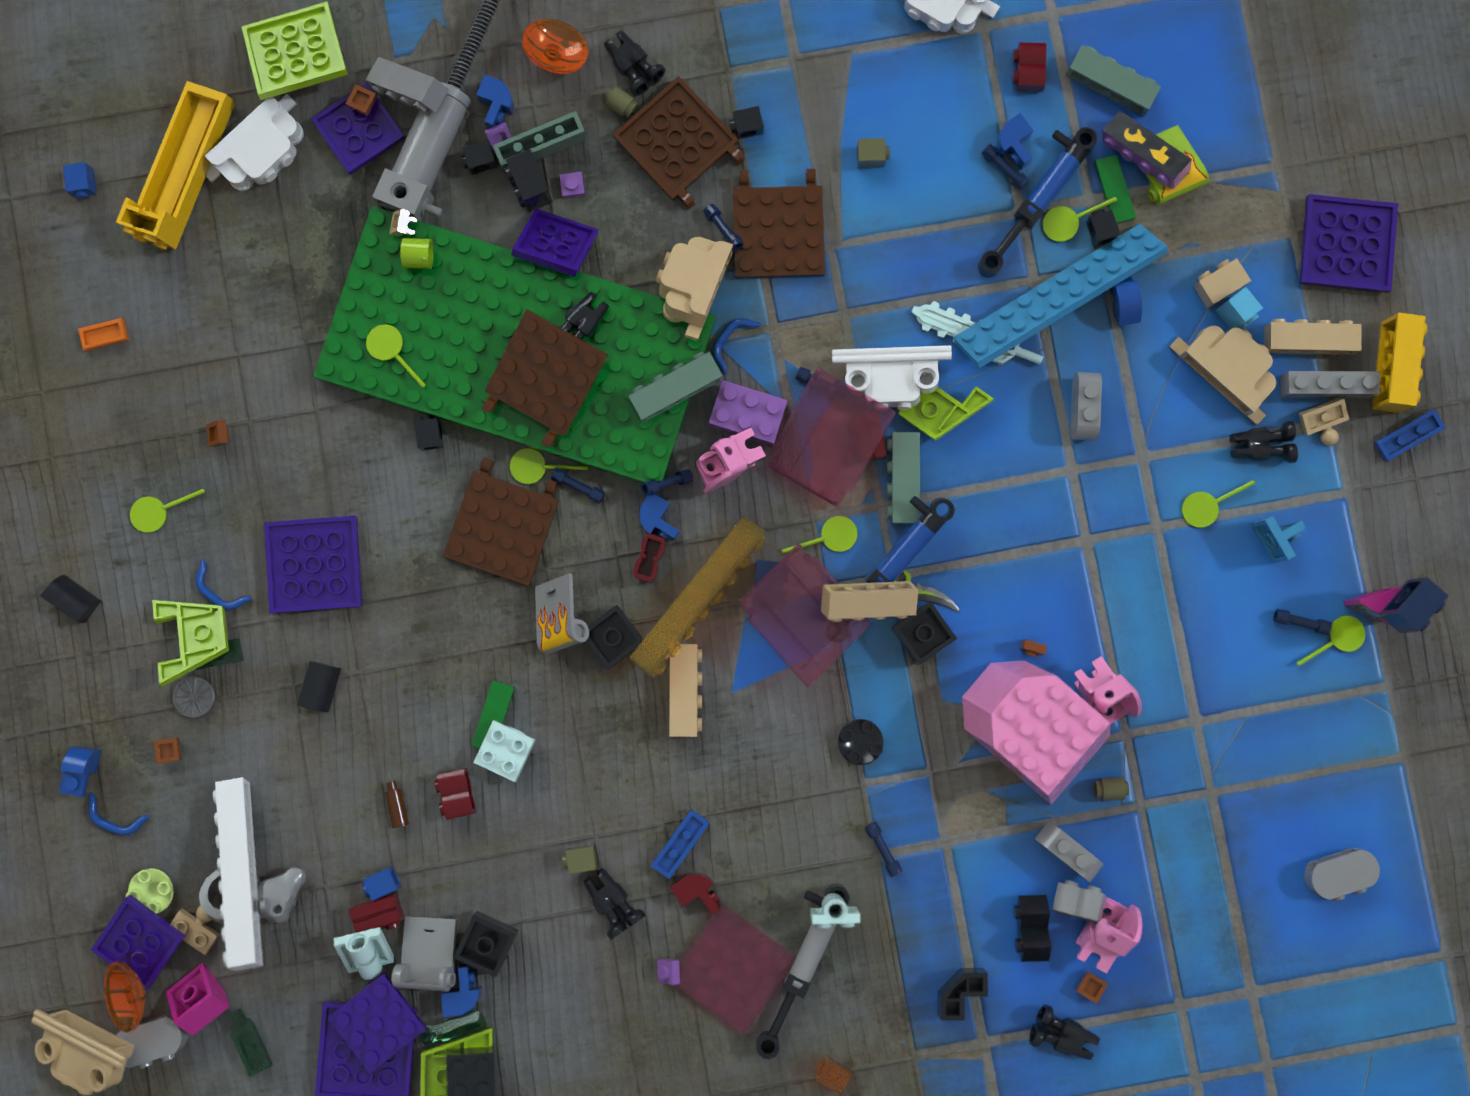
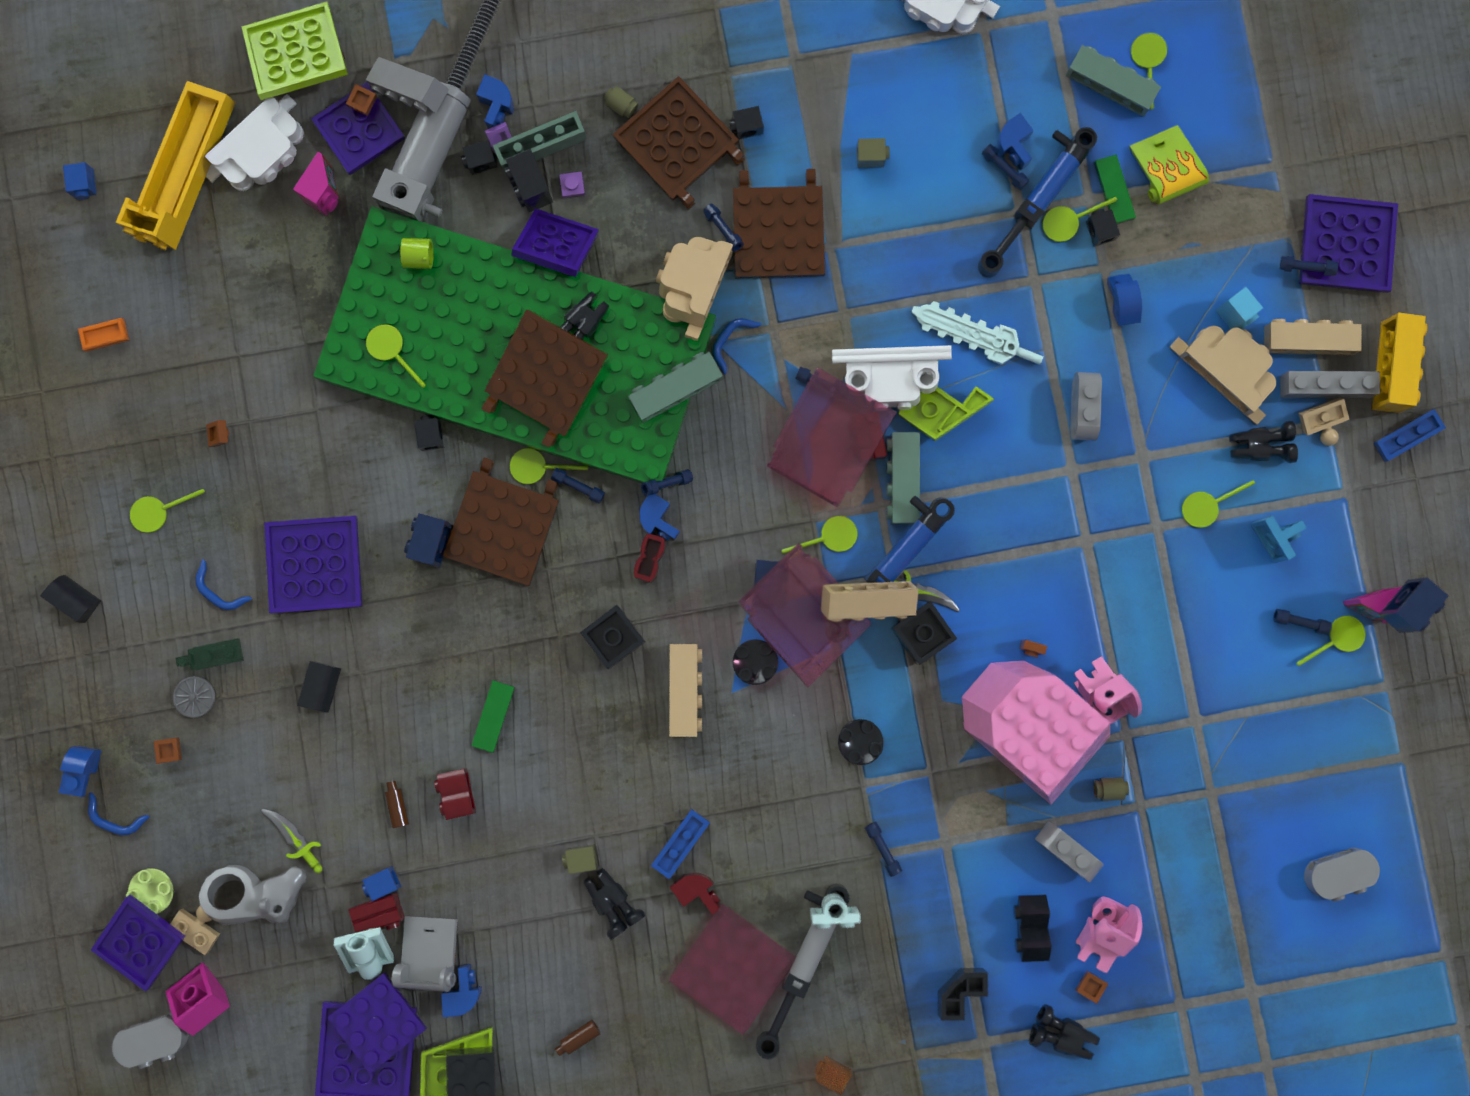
(80, 1051): tan brick -> none
(124, 996): clear orange dish -> none
(200, 634): lime wing -> none
(238, 875): white brick -> none
(249, 1043): clear green hinge -> none
(293, 838): none -> piece
(318, 185): none -> dark pink slope
(399, 223): tile -> none
(428, 540): none -> dark blue brick
(453, 1028): clear green hinge -> none
(486, 943): black brick -> none
(504, 750): light aqua plate -> none
(555, 46): clear orange dish -> none
(555, 616): light grey door -> none
(578, 1038): none -> reddish brown cylinder
(630, 56): black piece -> none
(668, 971): medium lavender plate -> none
(697, 597): clear yellow brick -> none
(733, 455): bright pink piece -> none
(744, 408): medium lavender brick -> none
(755, 662): none -> black dish
(1030, 67): dark red brick -> none
(1060, 295): dark azure plate -> none
(1079, 902): light grey brick -> none
(1146, 150): brick -> none
(1148, 52): none -> lime piece
(1221, 283): tan brick -> none
(1288, 263): none -> dark blue bar

